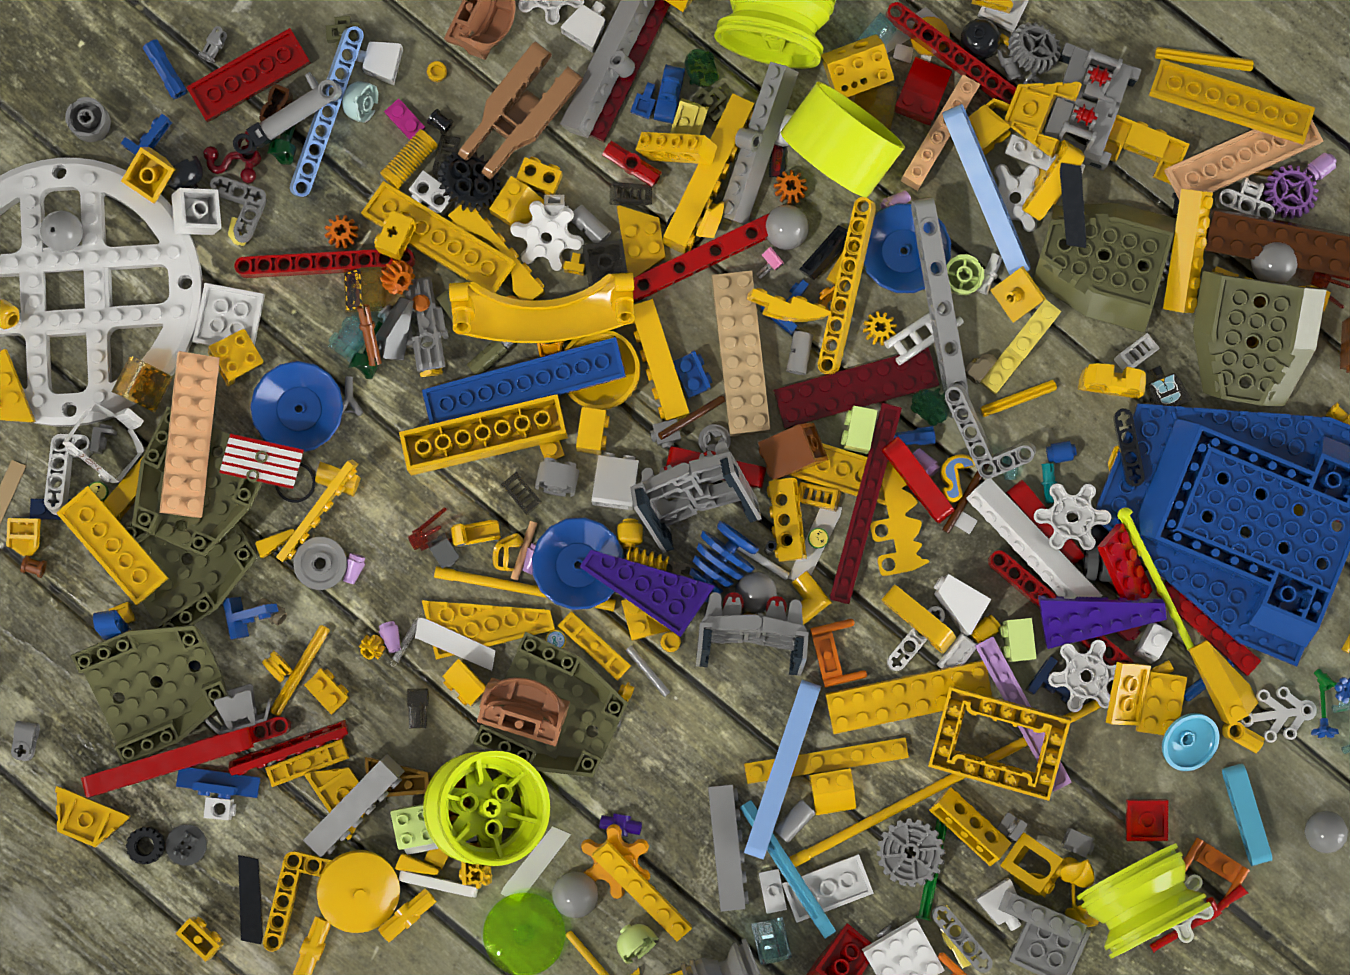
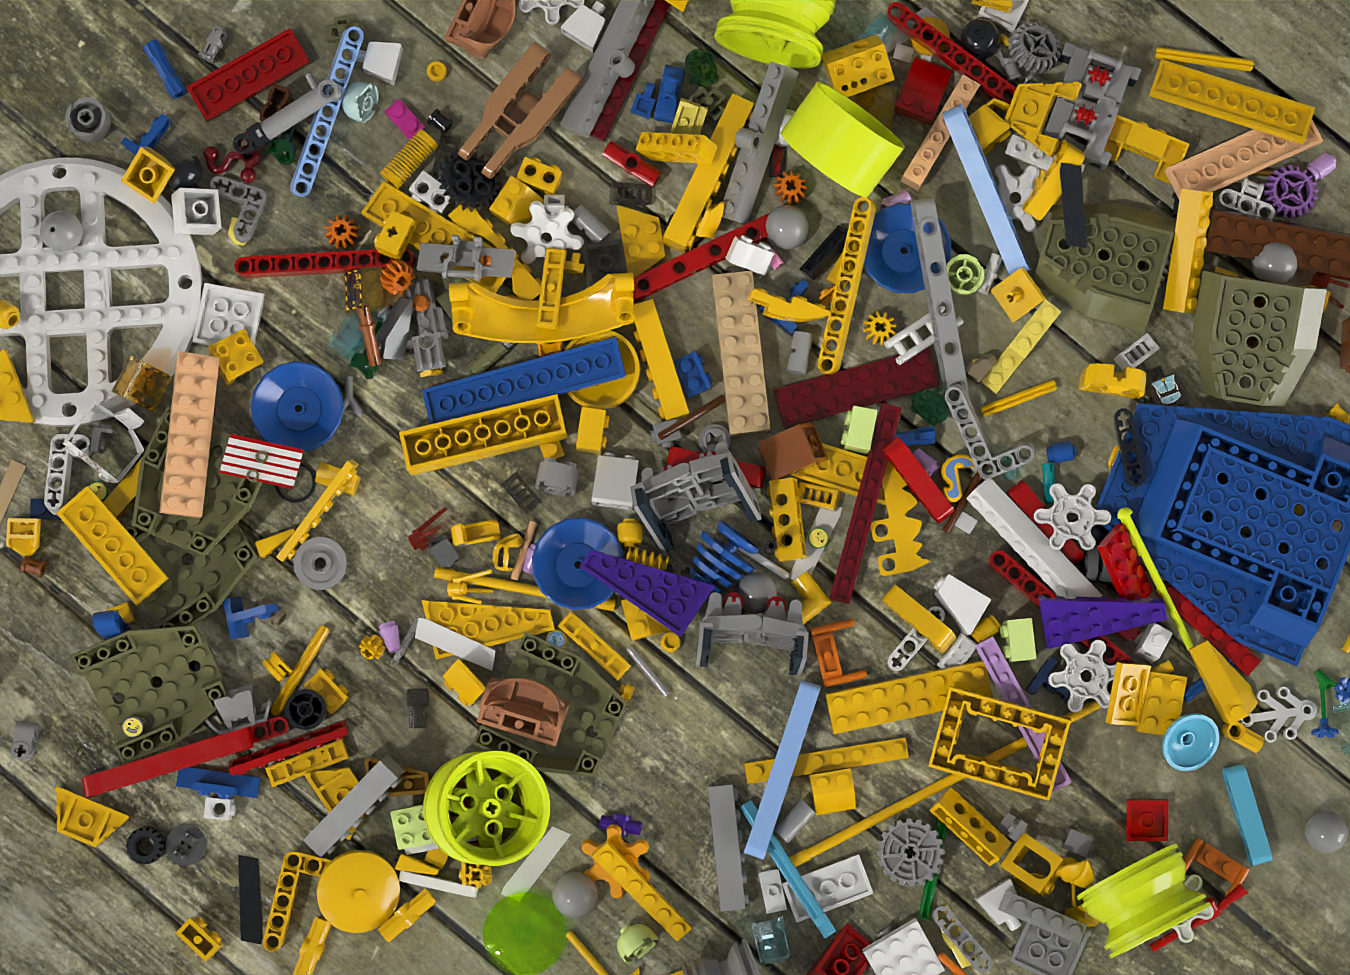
(133, 726): none -> tile
(314, 706): none -> black cylinder
(355, 564): lavender cone -> none
(457, 588): none -> yellow plant
(468, 254): none -> light grey piece
(551, 288): none -> yellow plate
(749, 254): none -> white brick

